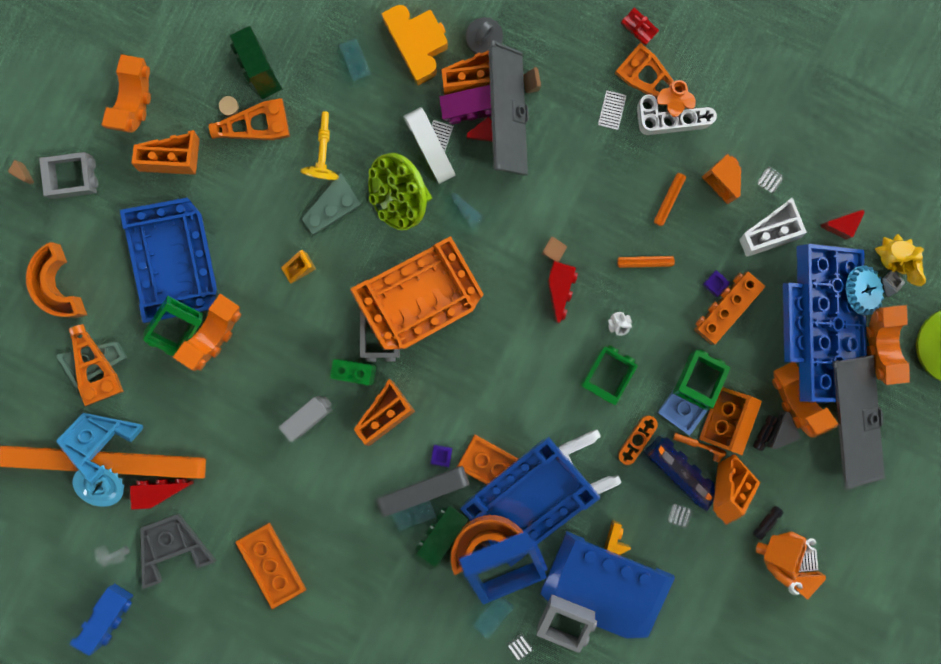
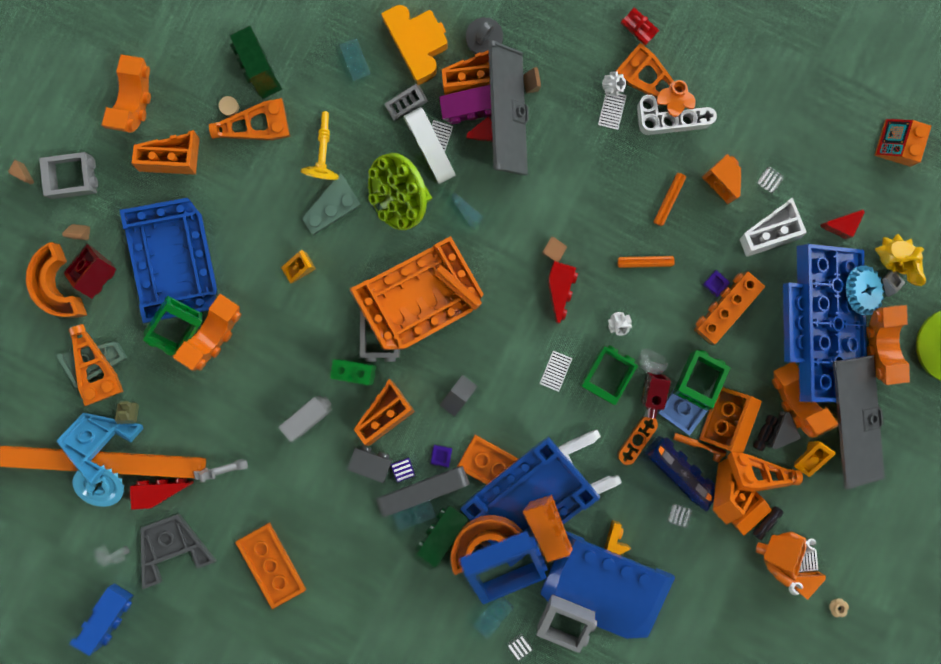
(77, 232): none -> medium nougat slope
(89, 271): none -> dark red slope
(126, 413): none -> olive tile
(211, 473): none -> light grey bar
(369, 463): none -> dark grey brick
(402, 96): none -> light grey slope
(403, 470): none -> tile
(457, 287): none -> orange axle
(458, 395): none -> dark grey slope
(548, 528): none -> orange wedge
(556, 371): none -> white sticker
(614, 83): none -> white gear
(652, 362): none -> clear hair
(655, 386): none -> dark red torso
(745, 479): none -> orange plate
(754, 514): none -> orange brick
(814, 458): none -> light orange slope
(834, 604): none -> tan plate
(903, 141): none -> slope

